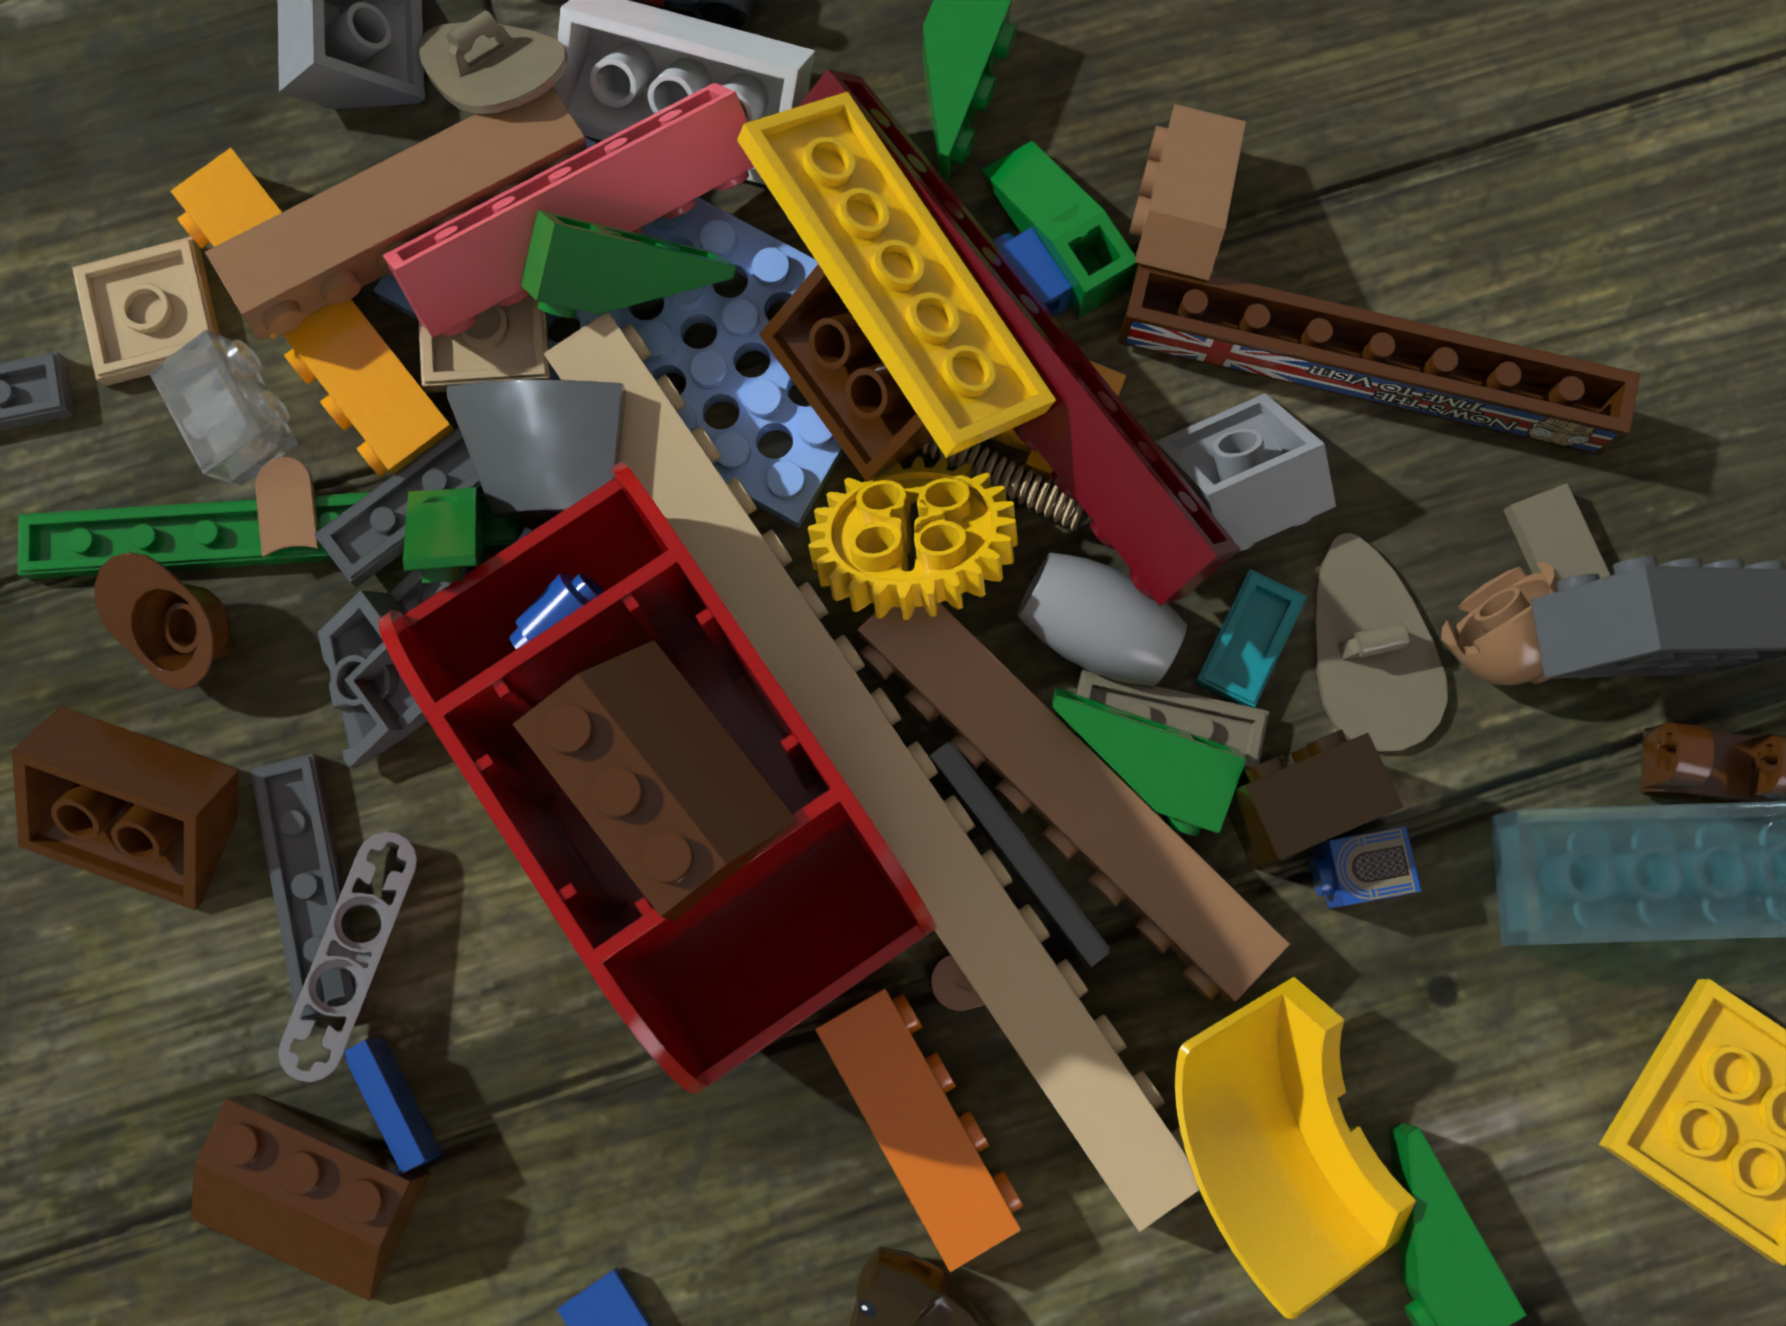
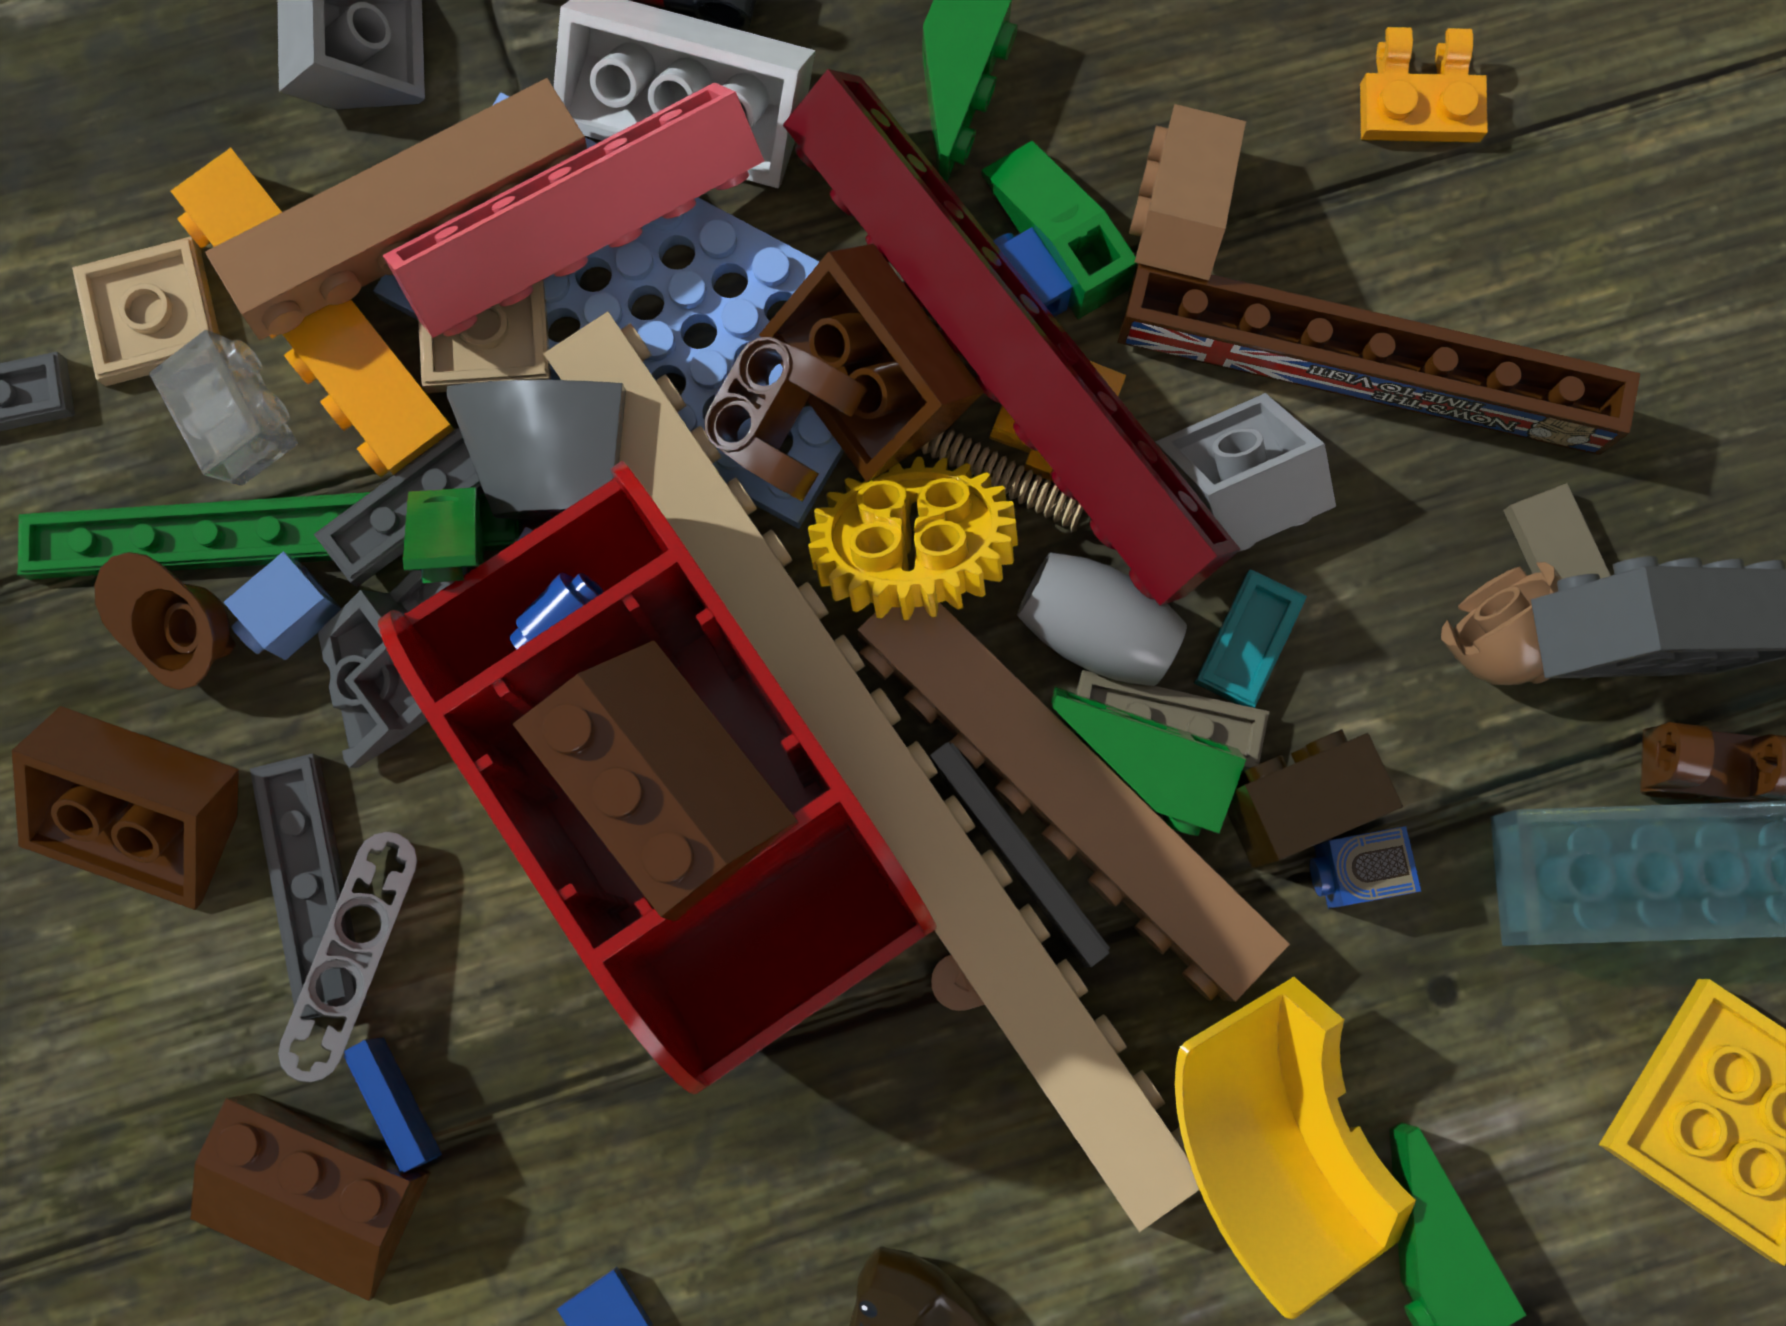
(281, 608): none -> medium blue brick
(286, 506): medium nougat piece -> none
(490, 64): dark tan shield -> none
(608, 268): green slope -> none
(774, 409): none -> reddish brown piece
(896, 272): yellow plate -> none
(919, 1129): orange brick -> none
(1374, 650): dark tan shield -> none
(1424, 106): none -> light orange plate

